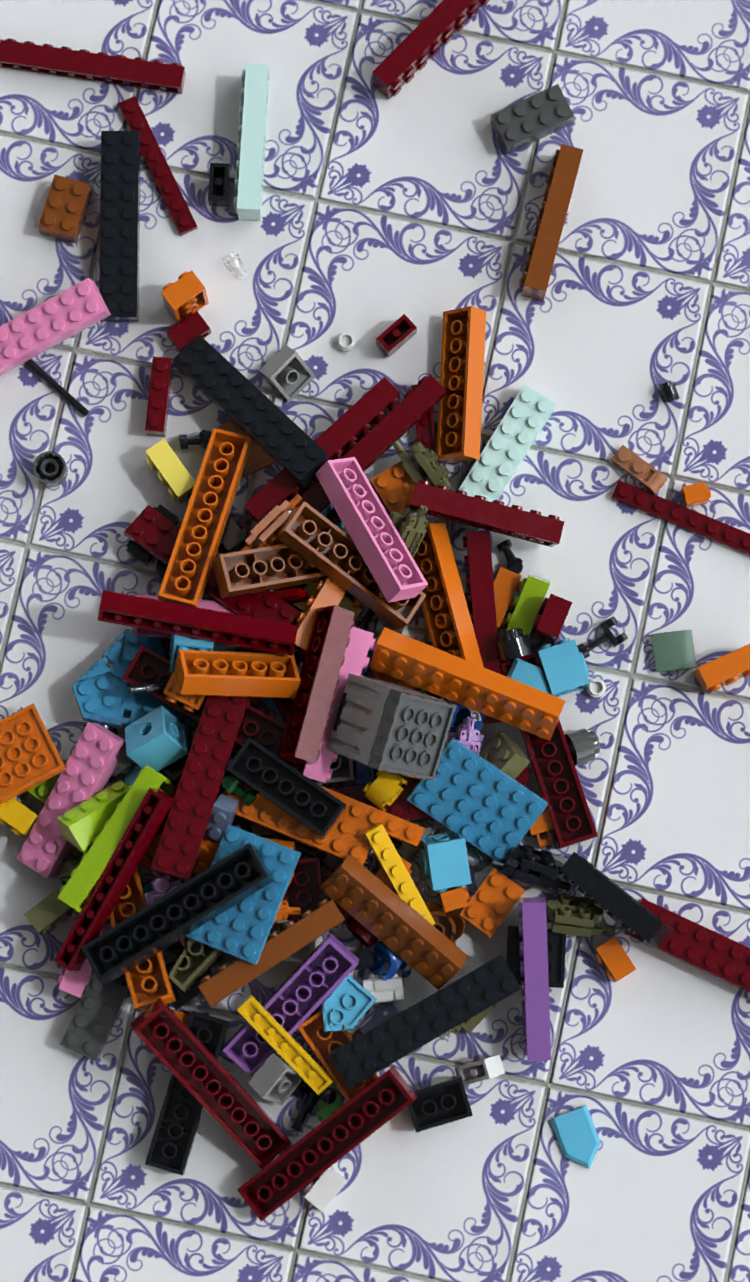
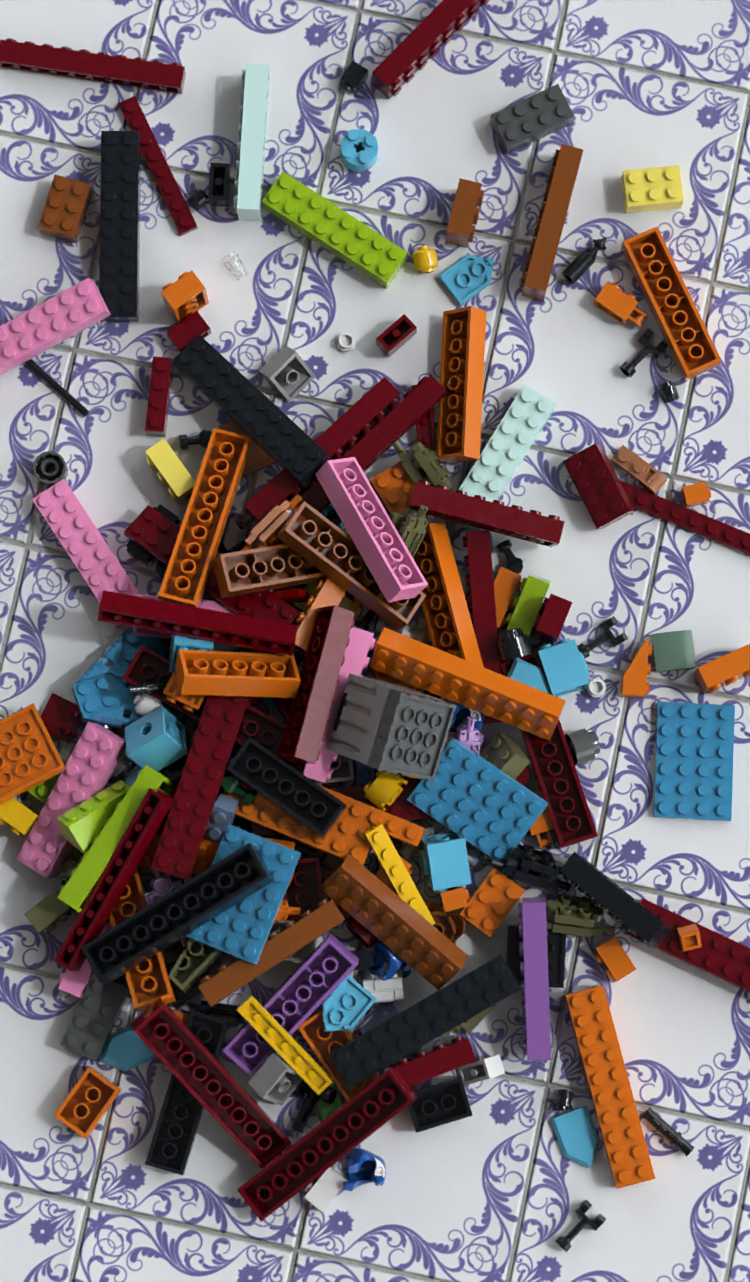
(61, 718): none -> dark red plate
(83, 541): none -> bright pink brick
(88, 1102): none -> orange brick
(126, 1050): none -> medium azure tile
(145, 703): none -> white head
(198, 199): none -> black hose
(206, 1008): none -> black pin
(334, 229): none -> lime brick
(354, 78): none -> black brick
(357, 140): none -> medium azure brick
(363, 1168): none -> blue piece
(425, 259): none -> yellow head
(436, 1062): none -> dark red brick
(464, 213): none -> dark orange brick
(467, 277): none -> medium azure tile
(564, 1100): none -> black hose
(565, 1242): none -> black bar
(583, 261): none -> black wheel
(598, 486): none -> dark red brick
(609, 1087): none -> orange brick
(619, 305): none -> orange brick
(629, 368): none -> black bar
(634, 679): none -> orange slope
(652, 189): none -> light yellow brick
(670, 303): none -> orange brick
(686, 1147): none -> black pin
(689, 937): none -> orange slope
(694, 761): none -> dark azure plate

